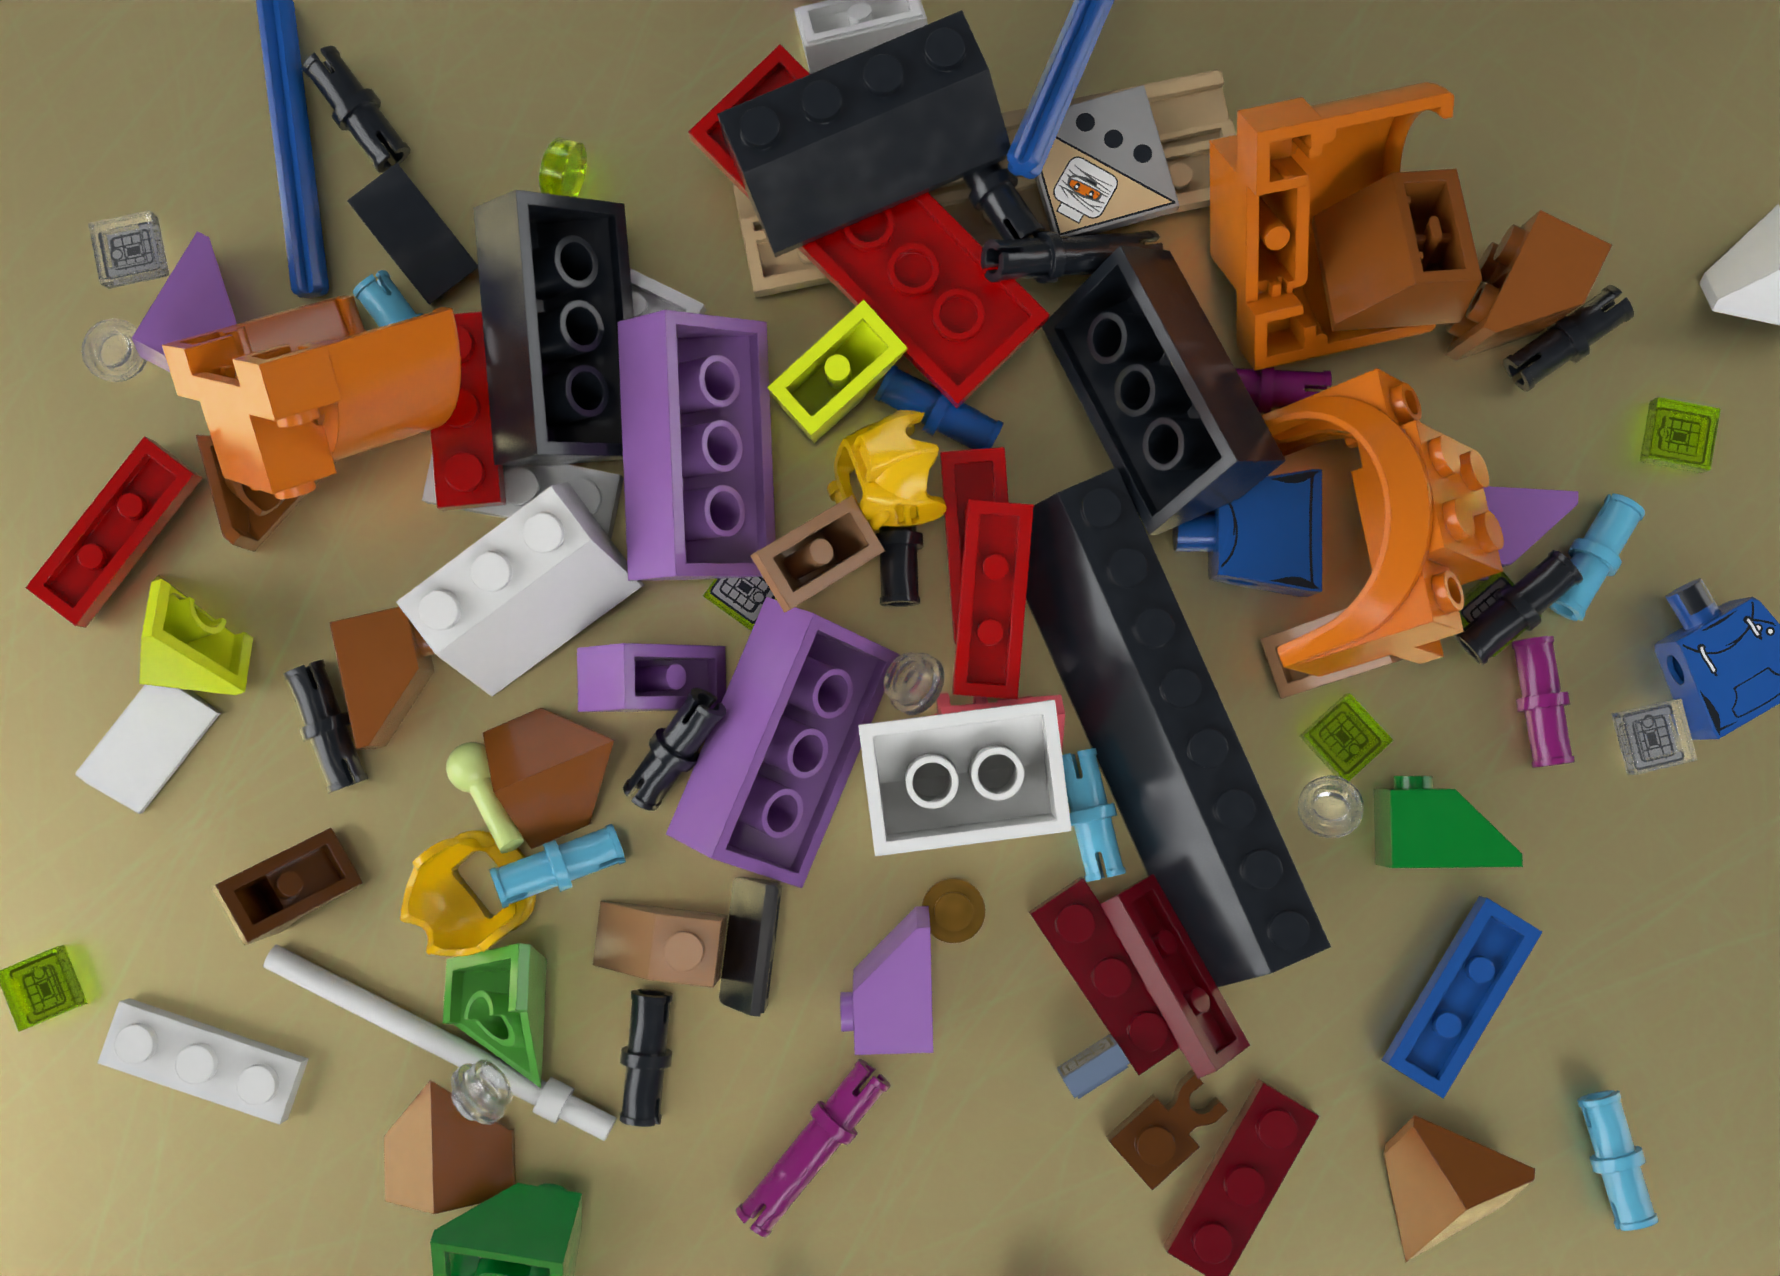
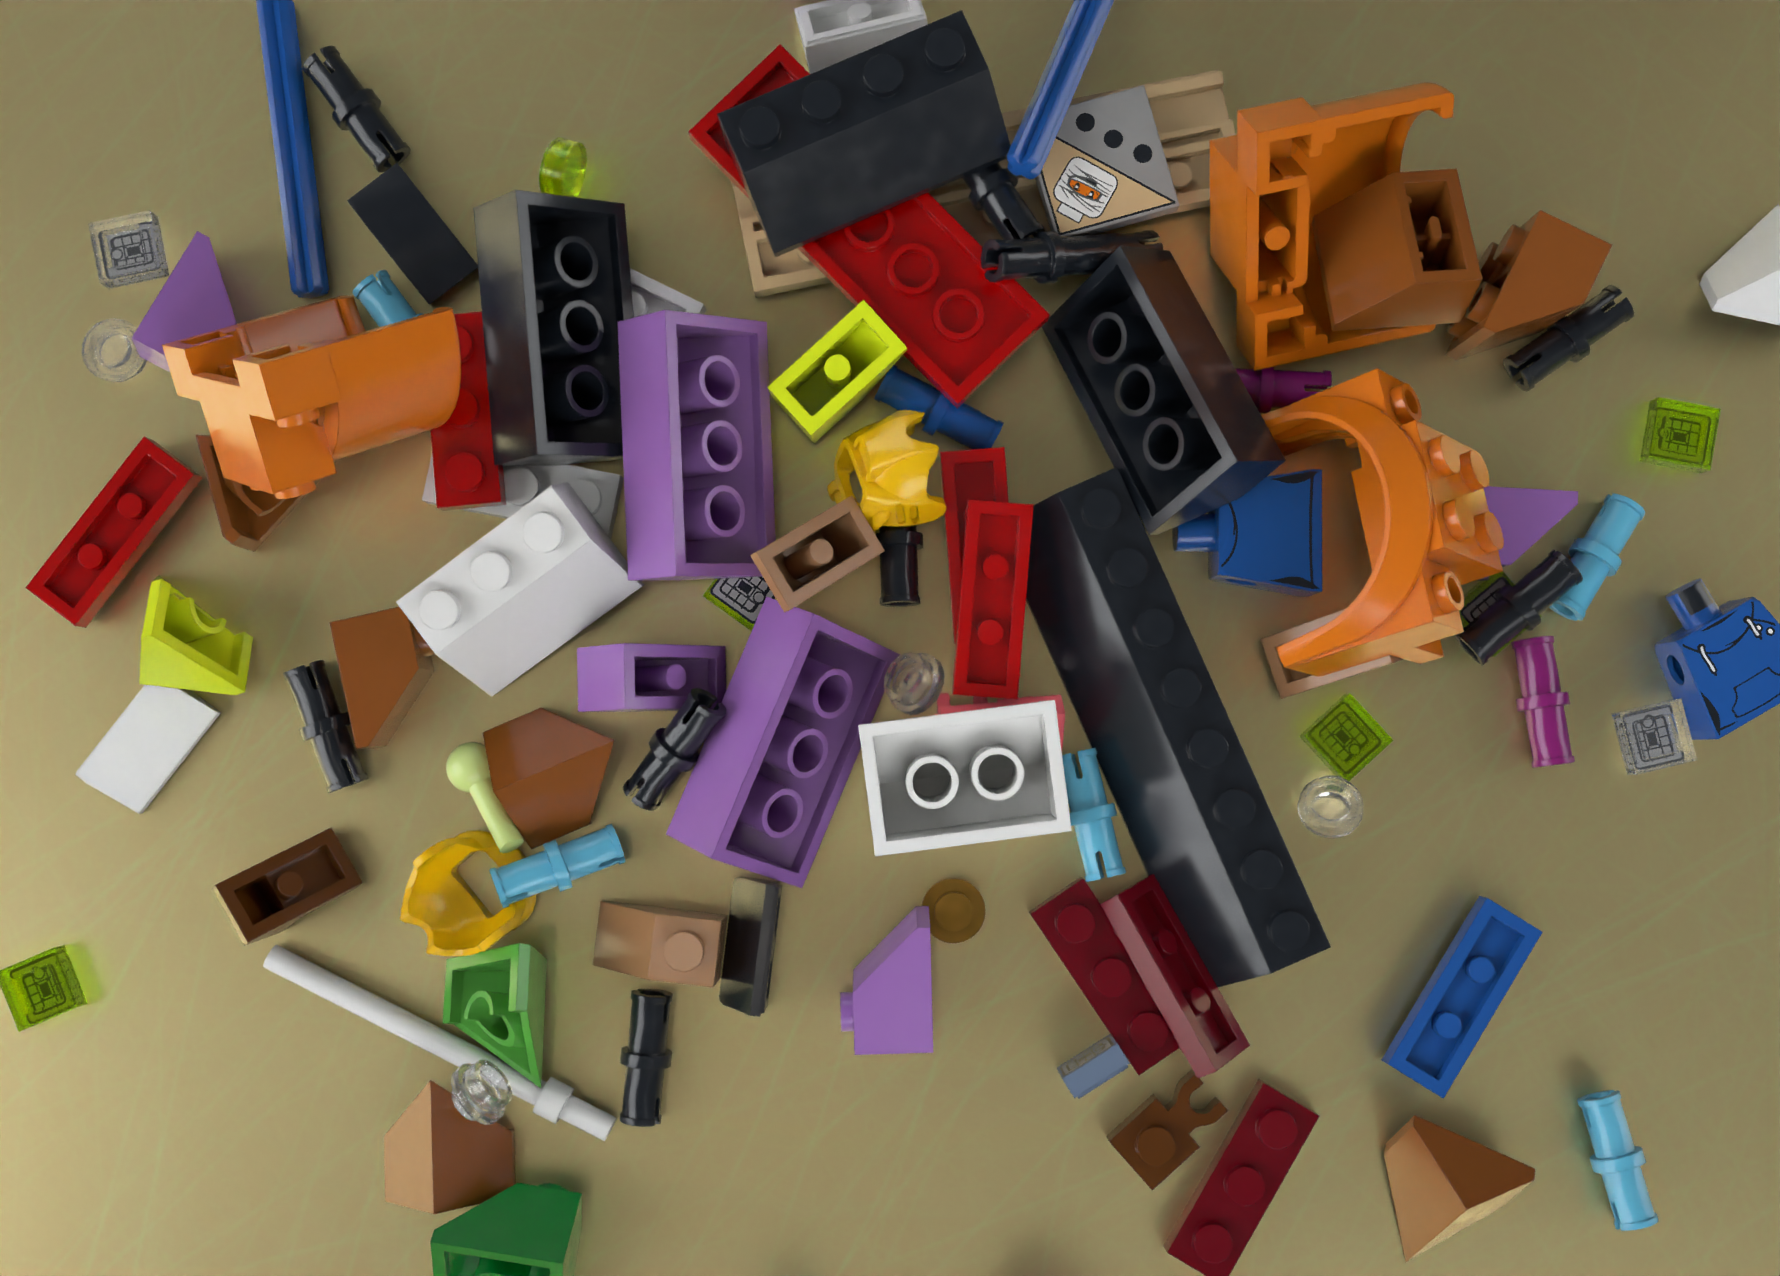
(203, 1060): white plate -> none
(830, 1127): magenta pin -> none
(1435, 829): green slope -> none

